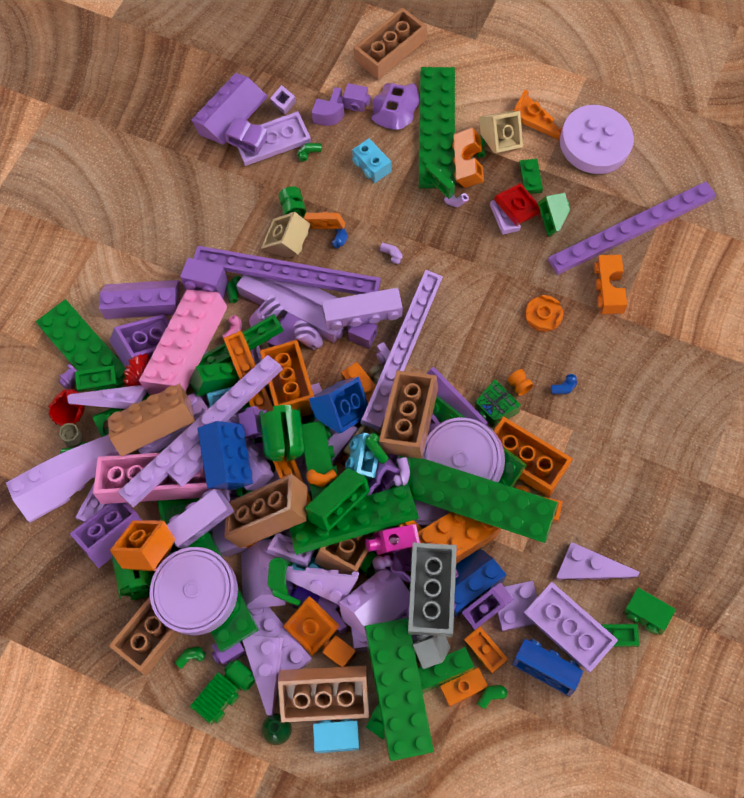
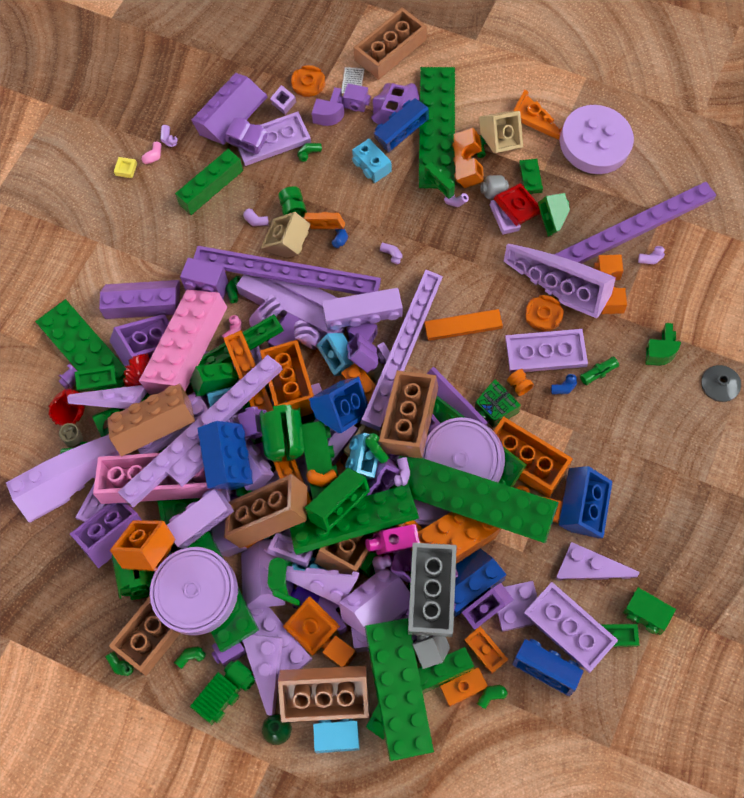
(118, 666): none -> green arm
(125, 167): none -> light yellow plate
(153, 155): none -> bright pink arm
(166, 138): none -> lavender arm
(209, 182): none -> green brick
(253, 219): none -> lavender arm
(308, 81): none -> orange tile
(335, 352): none -> medium azure brick
(352, 76): none -> white sticker
(362, 353): none -> medium lavender brick
(401, 124): none -> blue slope
(463, 325): none -> orange tile
(494, 185): none -> light grey head
(546, 350): none -> lavender plate
(568, 280): none -> lavender wedge
(585, 502): none -> blue slope
(599, 370): none -> green pin
(654, 257): none -> lavender arm
(664, 350): none -> green brick
(718, 390): none -> dark grey dish

